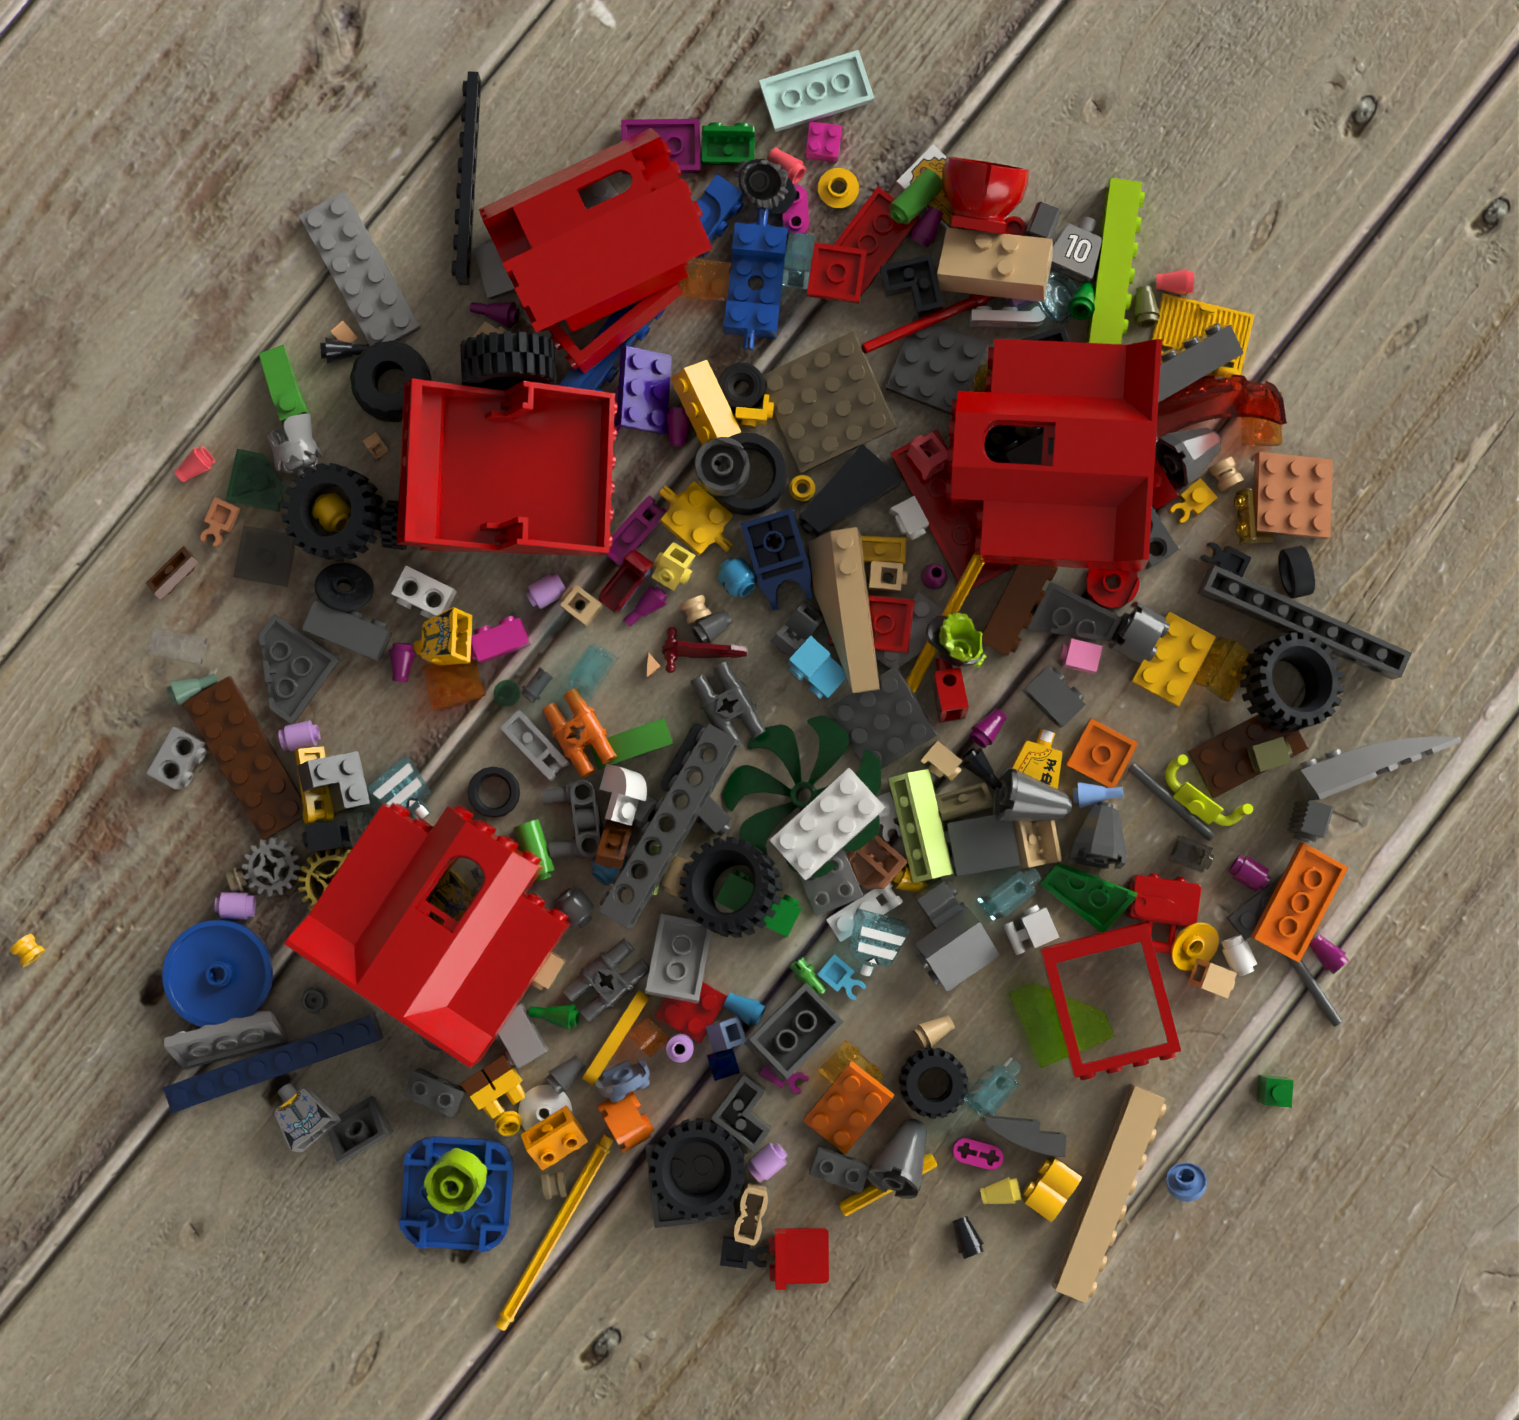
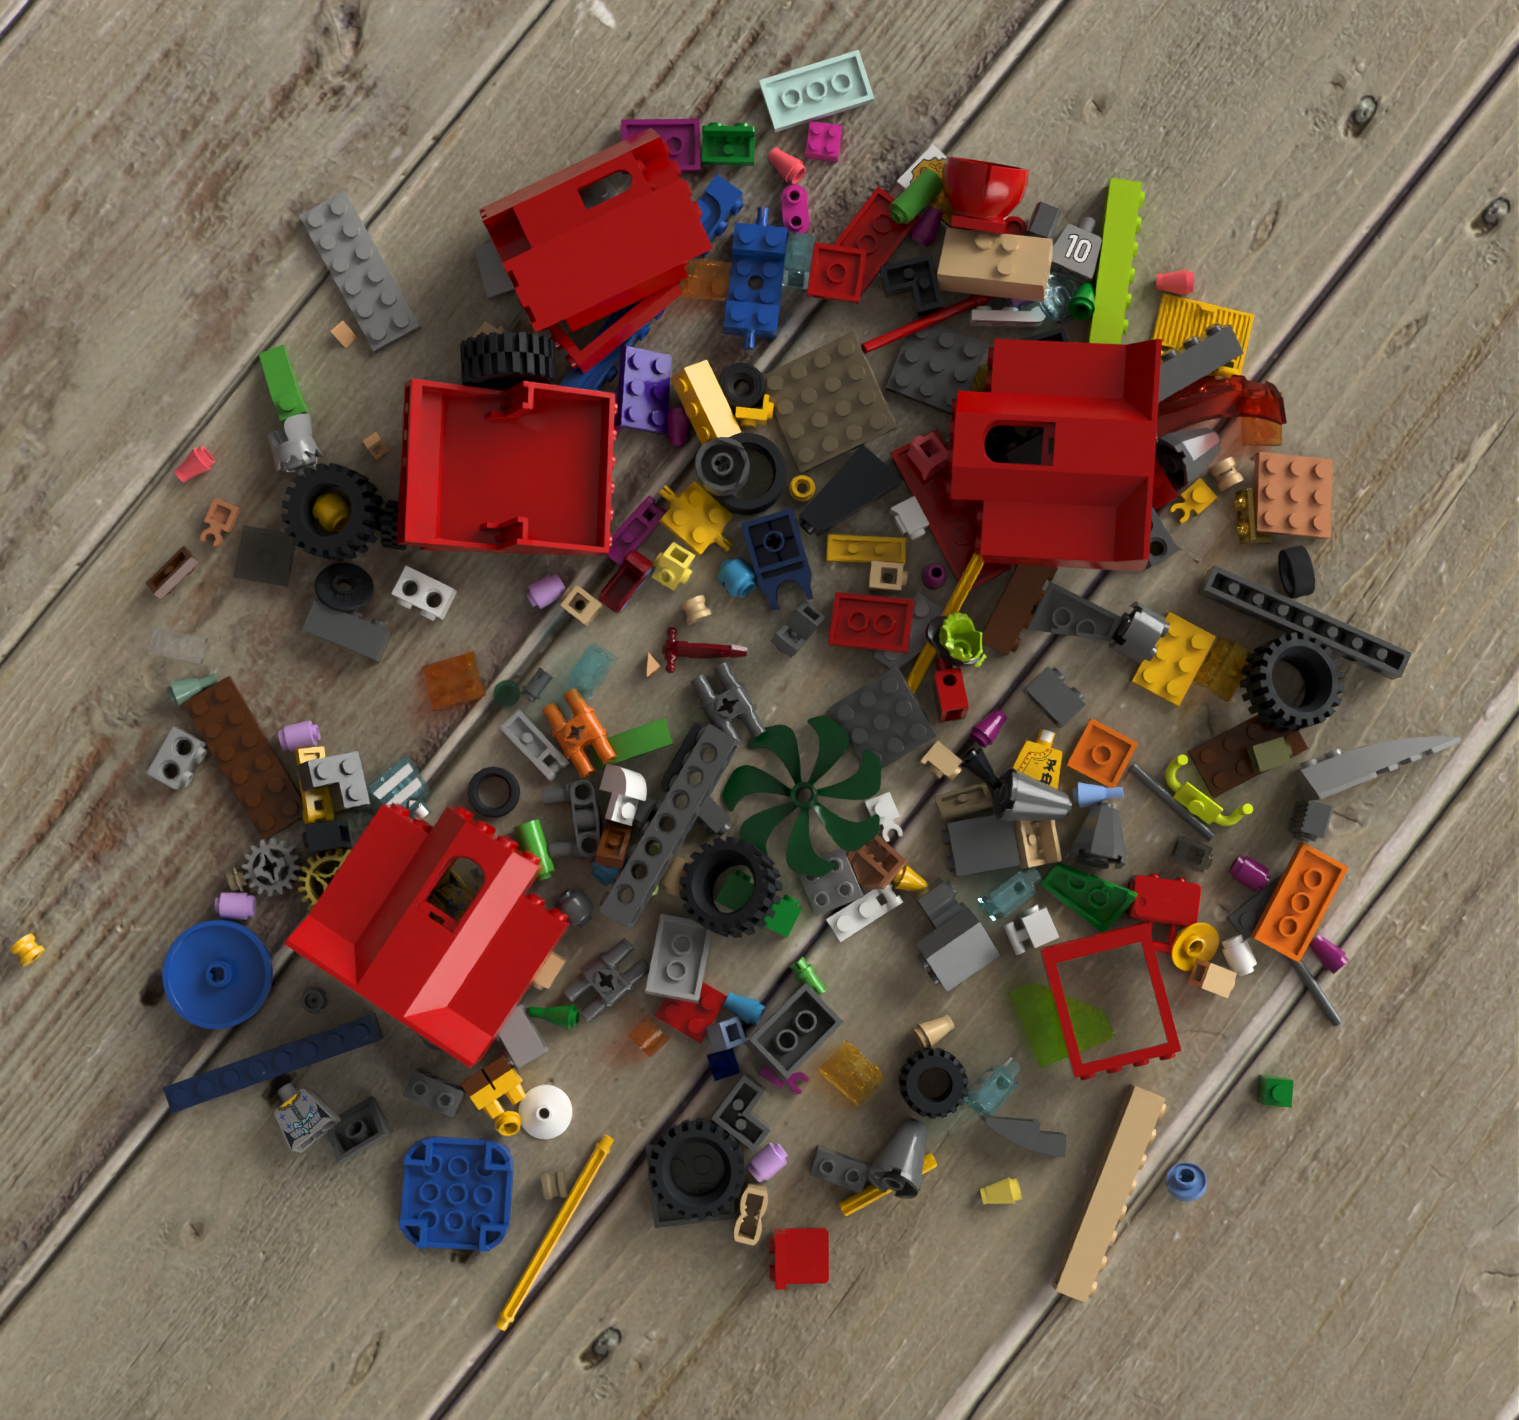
(226, 1039): light grey plate -> none
(255, 482): clear green plate -> none
(292, 668): dark grey plate -> none
(337, 350): black cone -> none
(369, 368): black tyre -> none
(401, 661): magenta cone -> none
(446, 638): yellow torso -> none
(455, 1181): lime brick -> none
(467, 167): black plate -> none
(499, 641): dark pink brick -> none
(503, 313): magenta cone -> none
(554, 1138): light orange brick -> none
(564, 1075): dark grey cone -> none
(615, 1038): yellow beam -> none
(623, 1079): sand blue plate -> none
(626, 1122): orange brick -> none
(650, 601): magenta cone -> none
(686, 1041): lavender brick -> none
(710, 627): dark grey cone -> none
(738, 1254): black plate -> none
(766, 185): dark grey hair -> none
(817, 668): medium azure brick -> none
(827, 824): white plate -> none
(838, 200): yellow piece -> none
(838, 974): medium azure plate -> none
(844, 603): tan wedge -> none
(848, 1107): orange plate -> none
(876, 940): clear light blue torso -> none
(920, 825): yellowish green brick -> none
(967, 1238): black cone -> none
(975, 1159): dark pink beam -> none
(1051, 1188): yellow brick -> none
(1080, 656): bright pink brick -> none
(1112, 598): red plate -> none
(1146, 309): olive cone -> none
(1228, 559): black plate -> none

